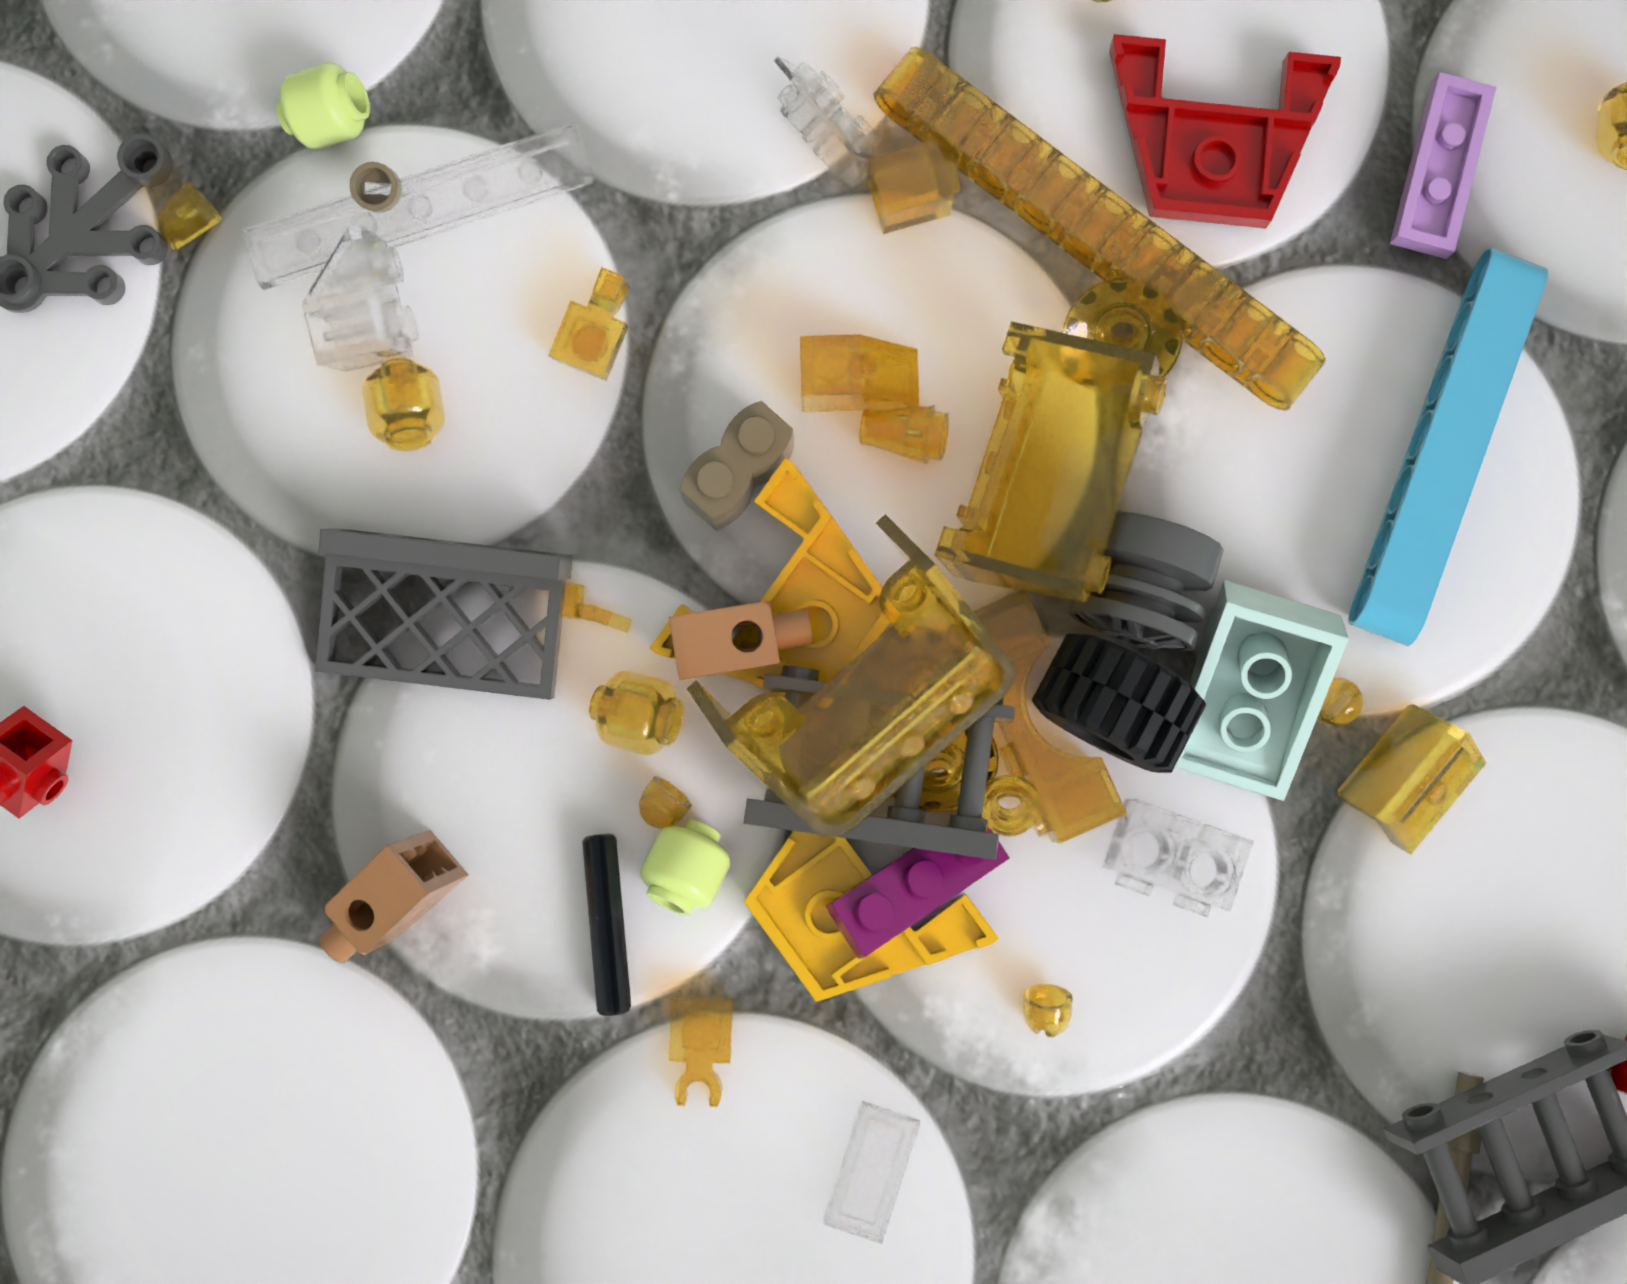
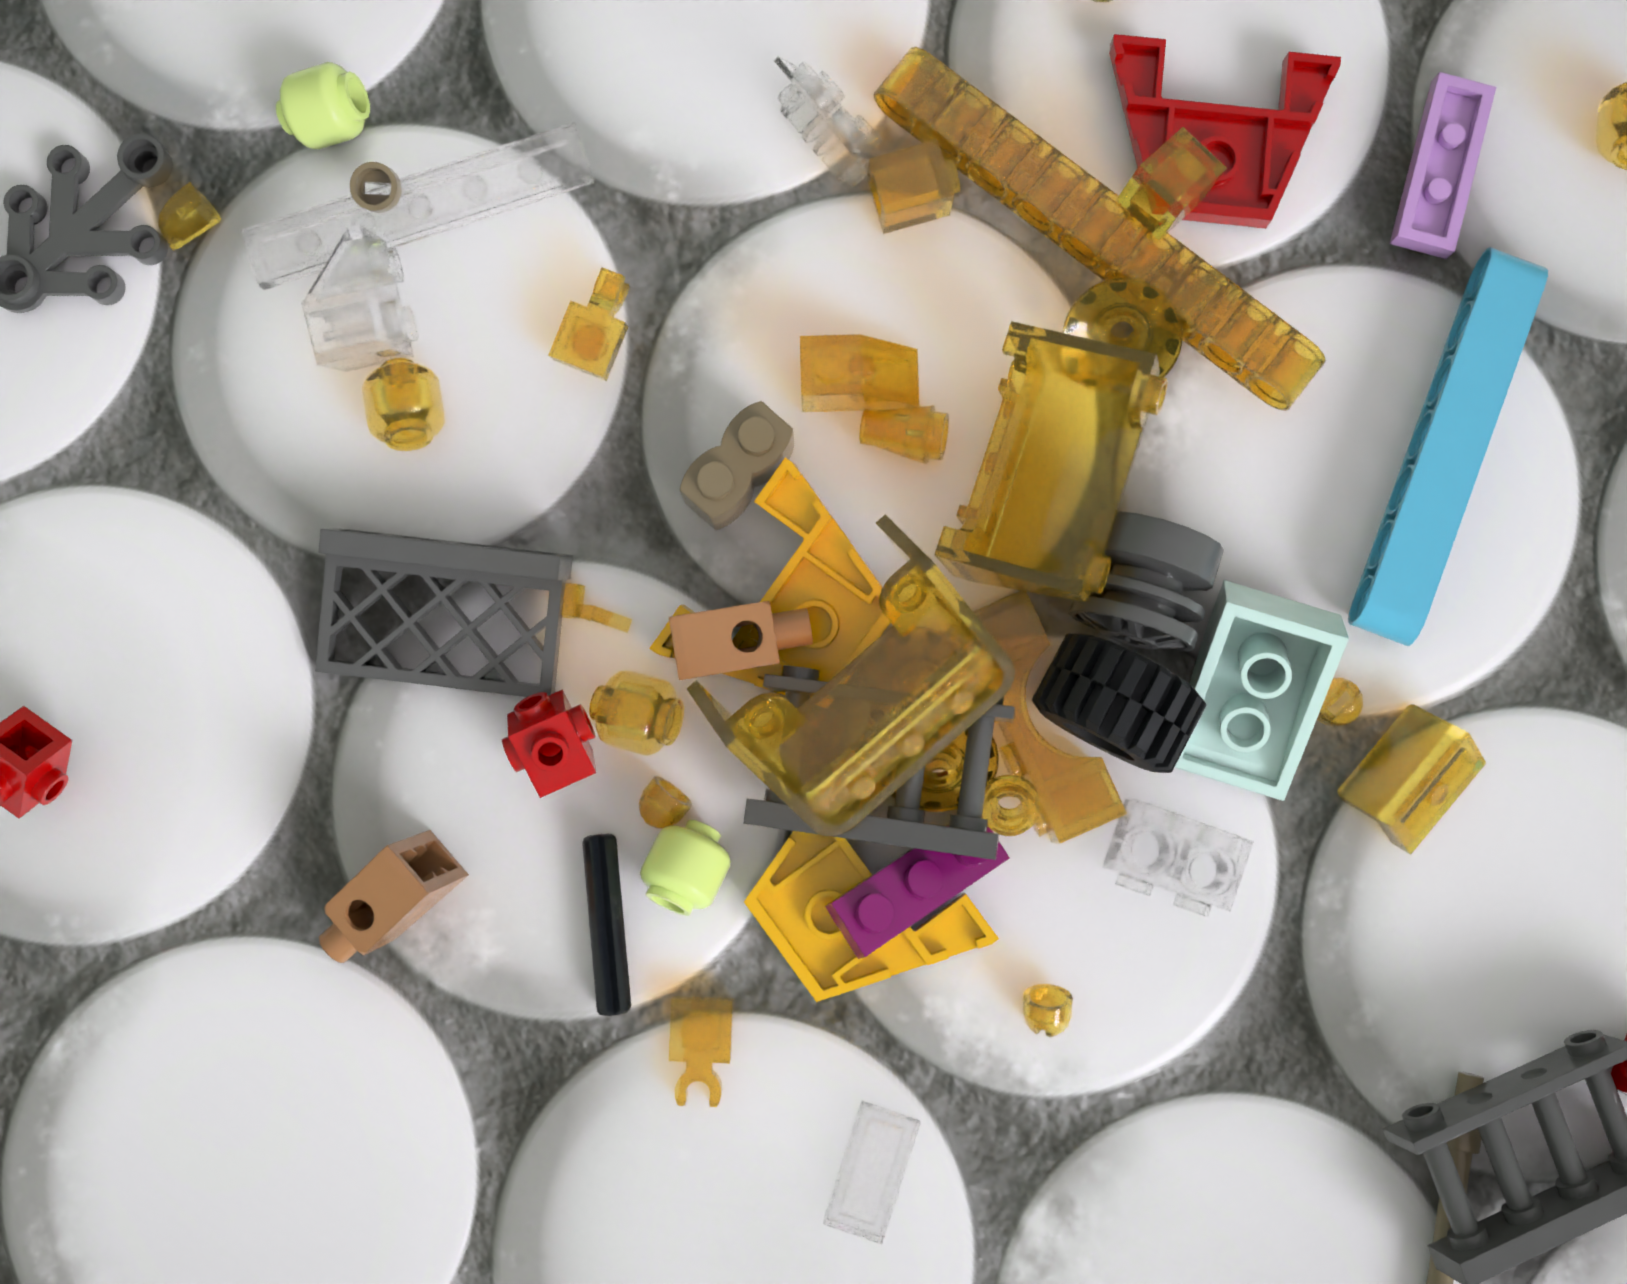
(550, 741): none -> red brick
(1171, 183): none -> clear yellow brick

